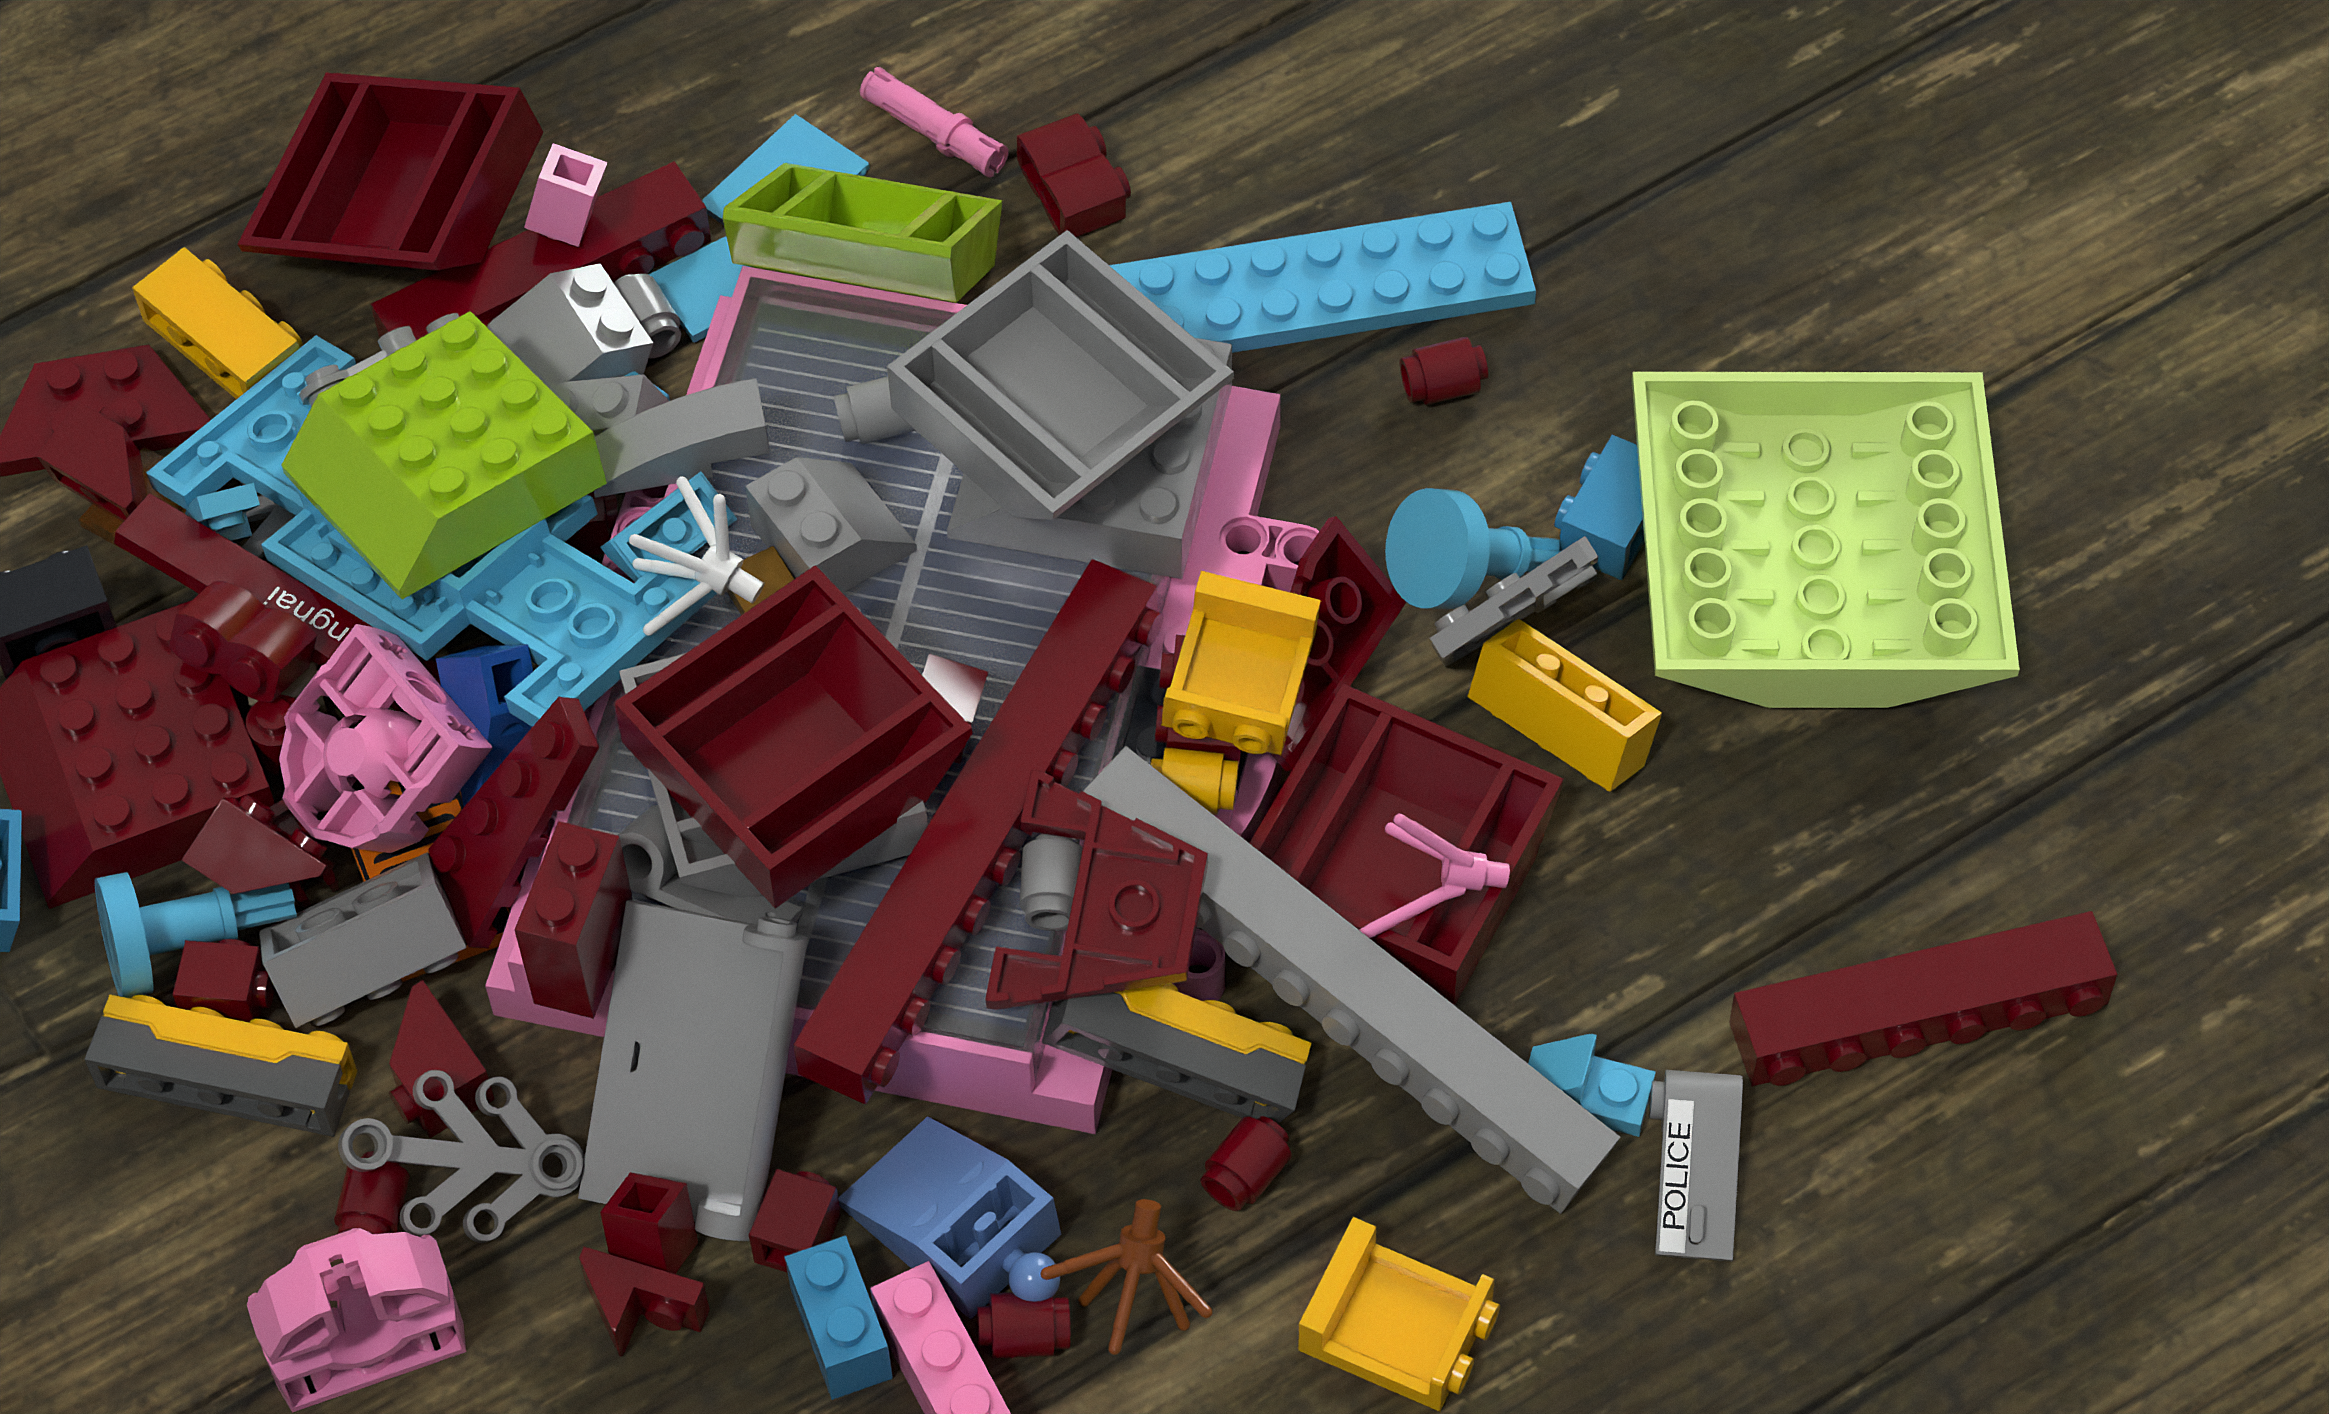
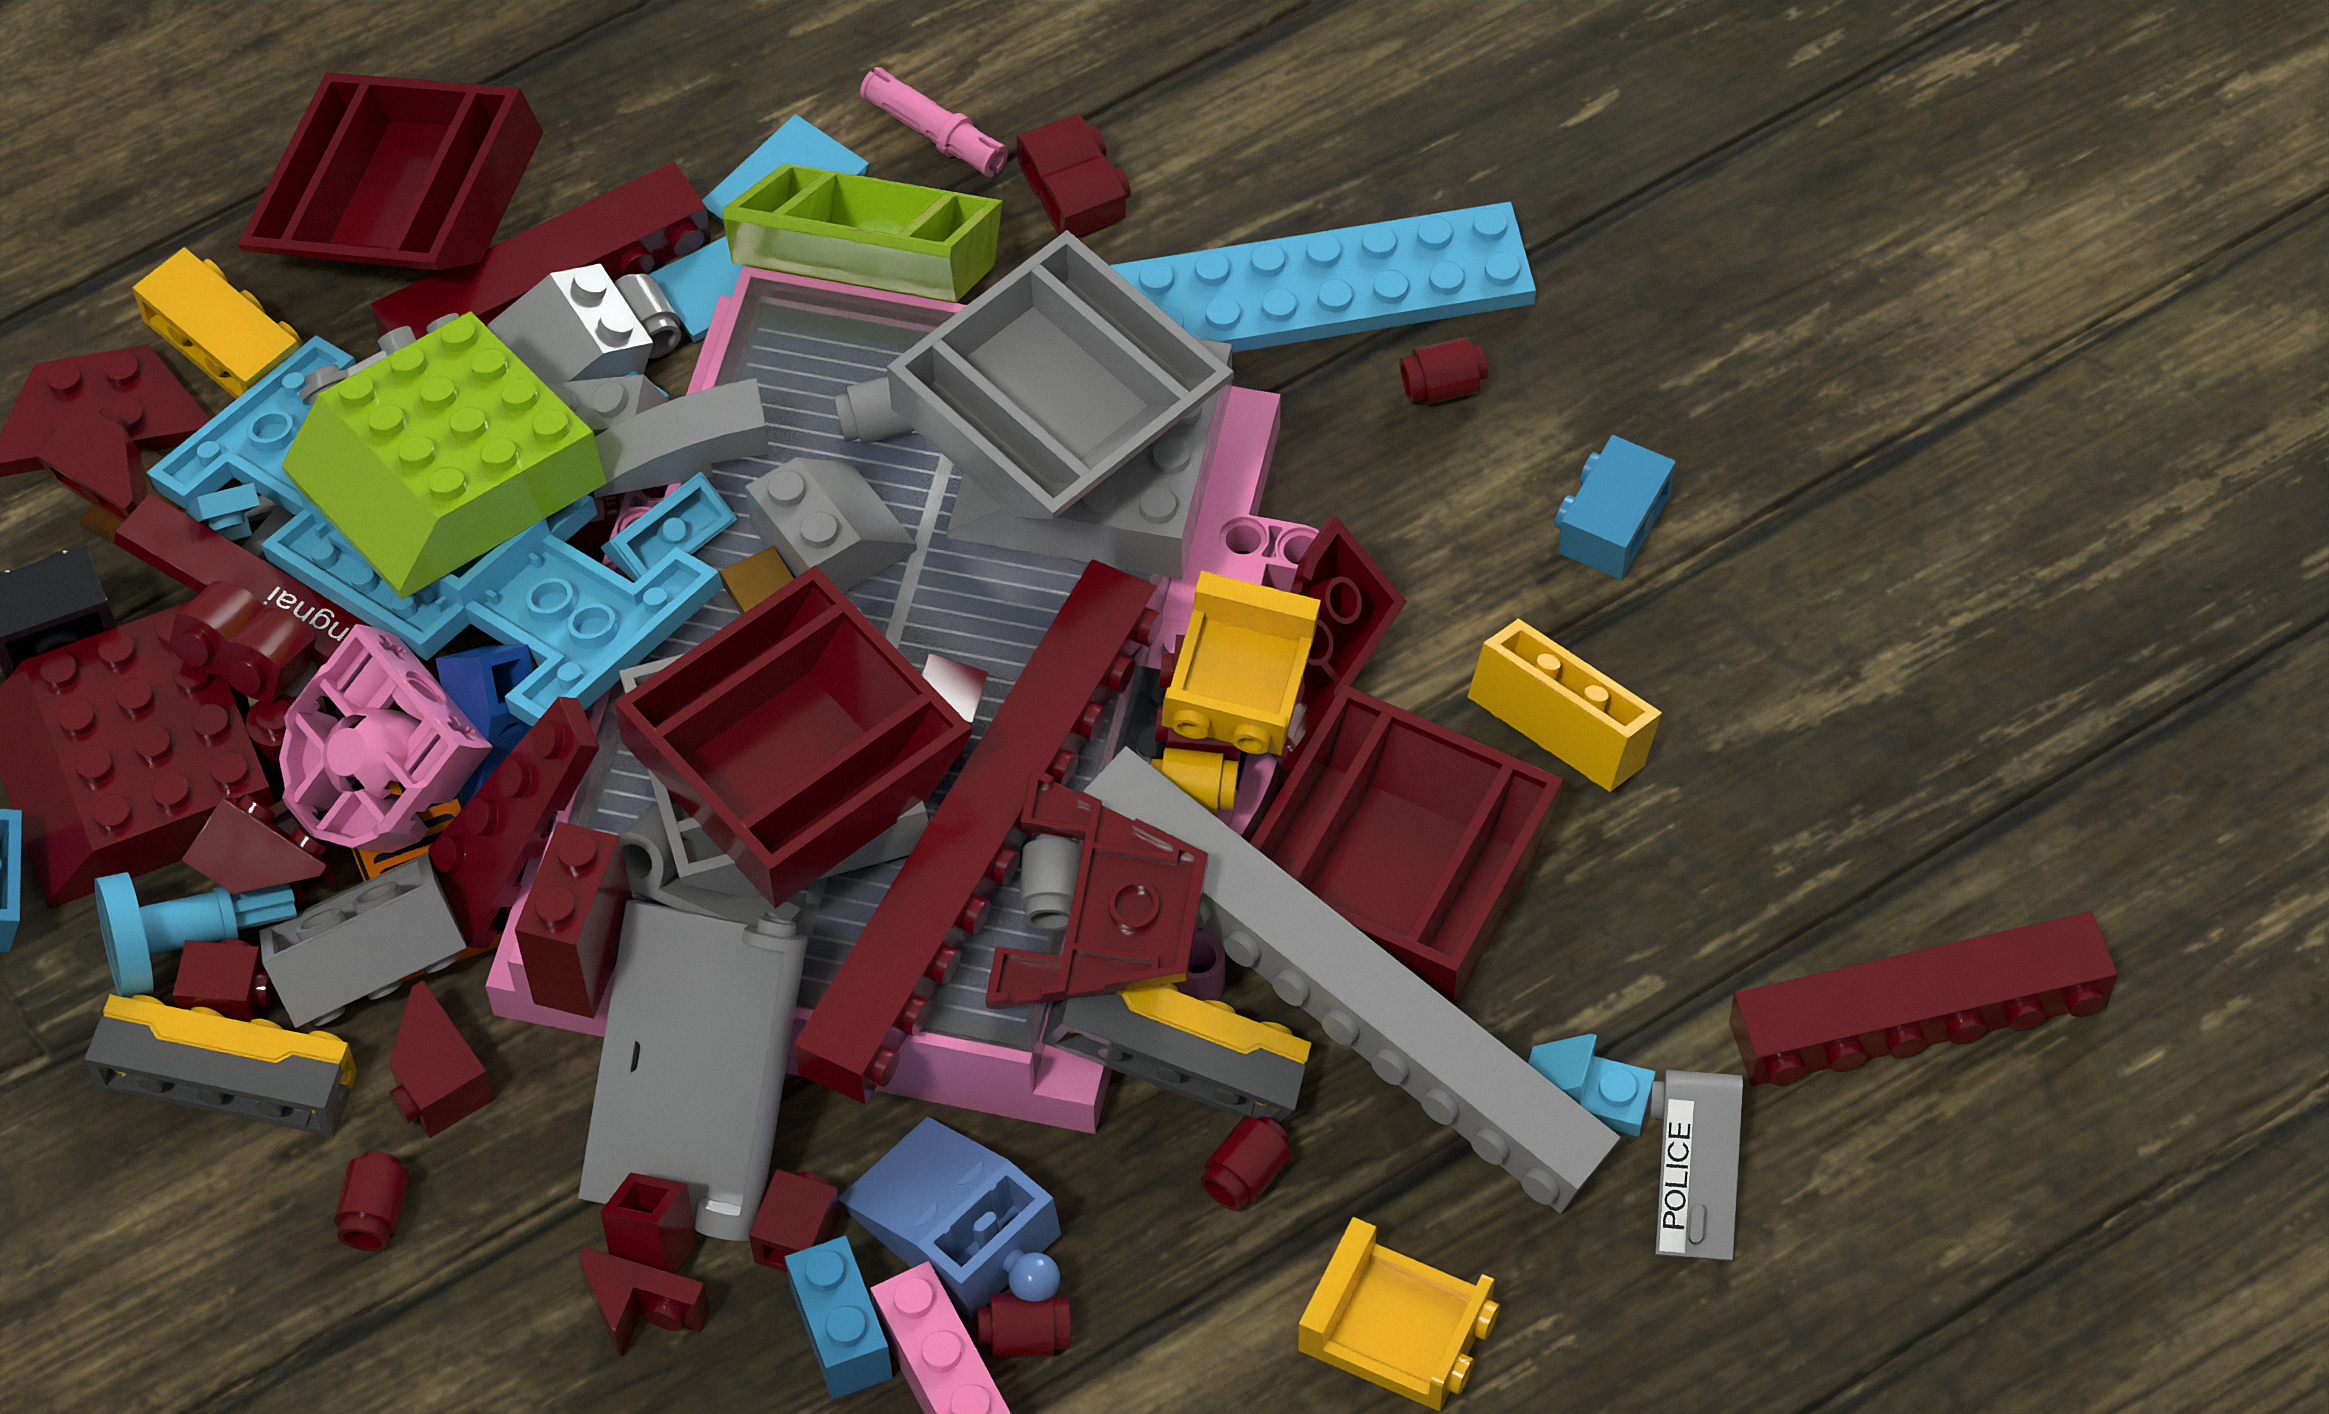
(387, 1304): bright pink connector -> none
(474, 1156): light grey plant -> none
(565, 195): bright pink brick -> none
(715, 571): white plant -> none
(1137, 1253): dark orange plant -> none
(1444, 549): medium azure piece -> none
(1459, 872): bright pink plant -> none
(1514, 598): light grey wing -> none
(1823, 535): yellowish green slope -> none

